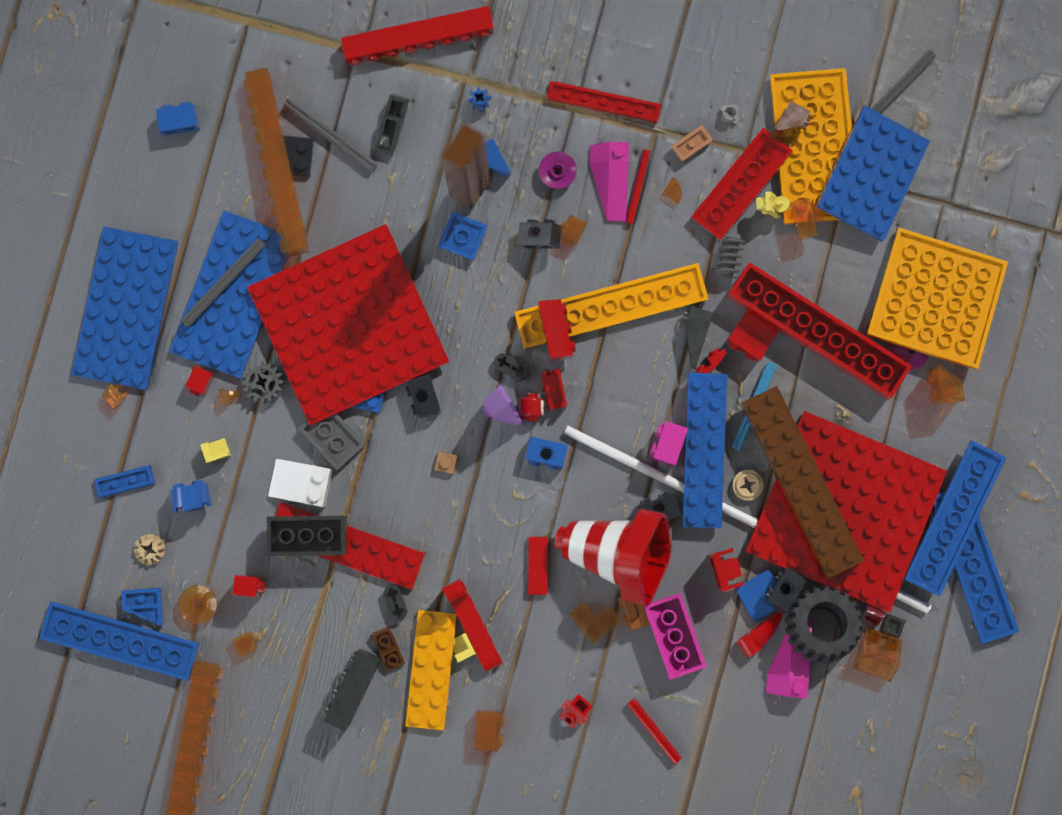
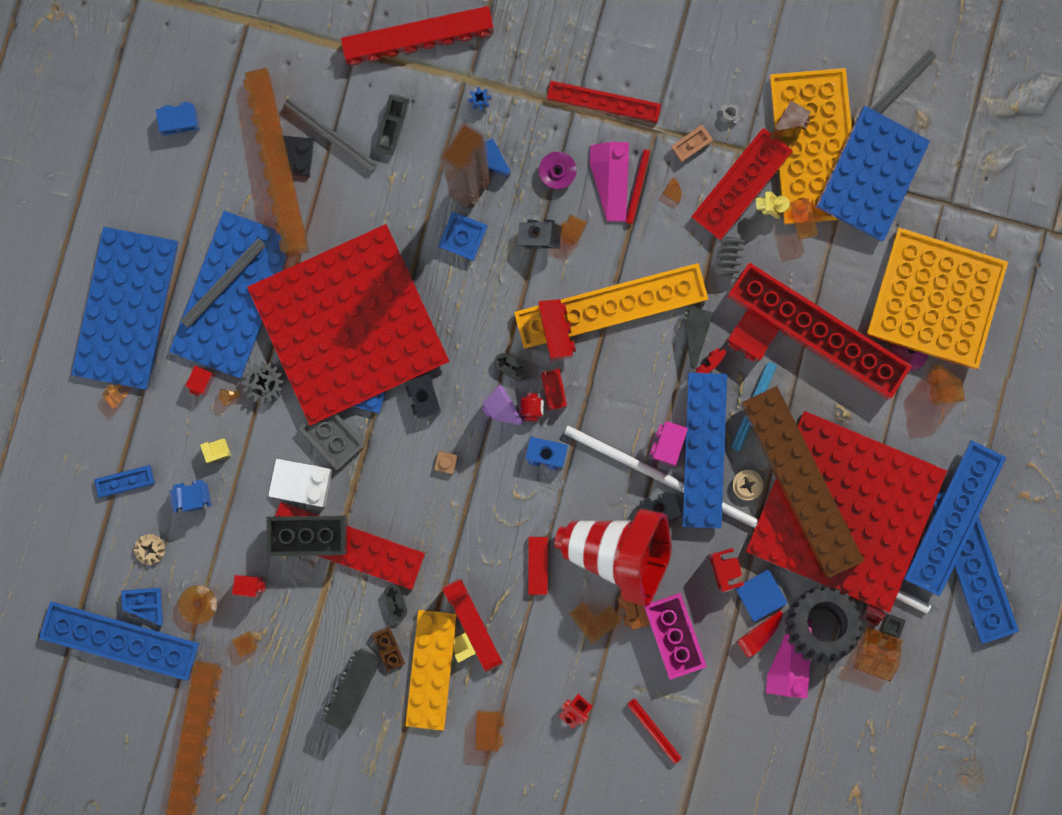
(793, 584): black brick -> none

